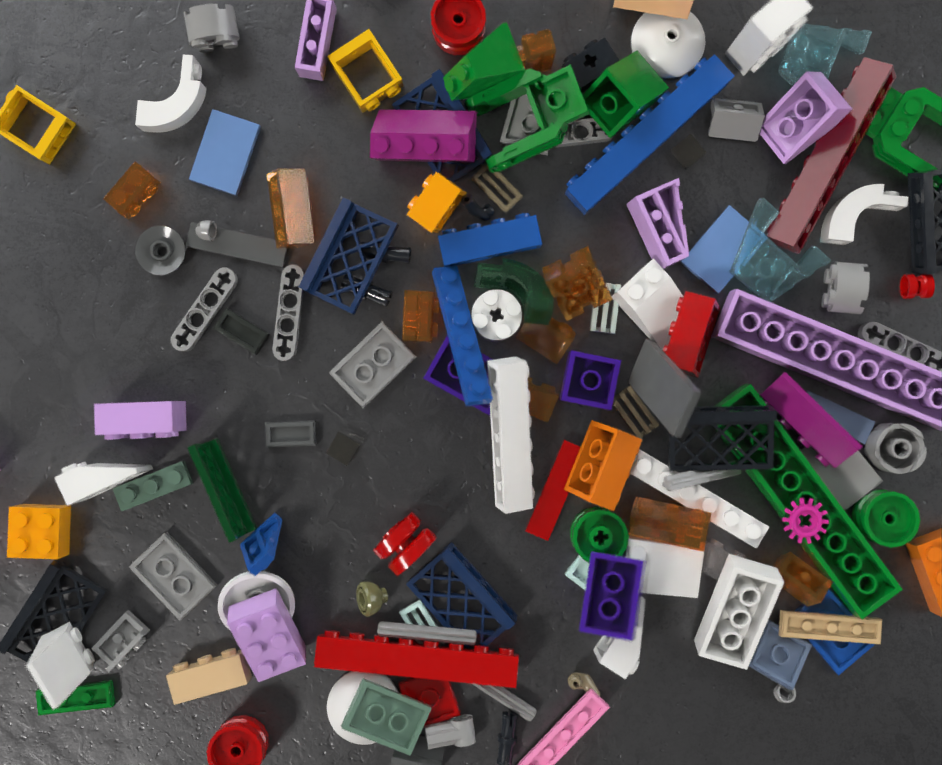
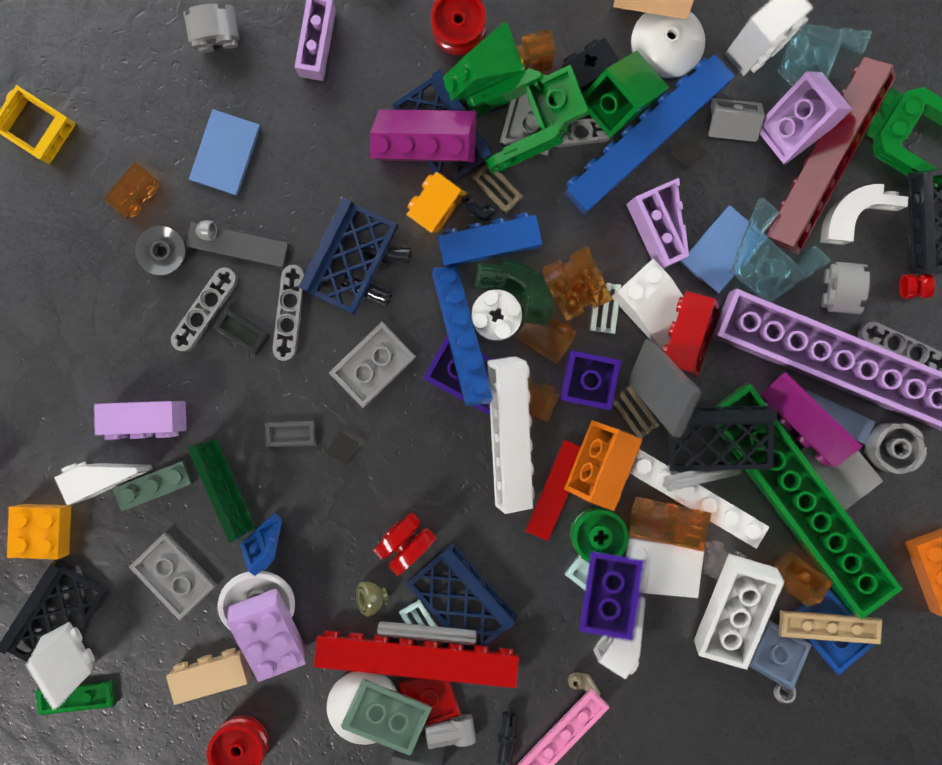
(120, 639): light grey bracket -> none
(178, 108): white arch -> none
(291, 208): clear orange brick -> none
(353, 50): yellow window -> none
(419, 316): clear orange brick -> none
(509, 700): light grey axle -> none
(815, 519): dark pink gear -> none
(886, 517): green wheel -> none

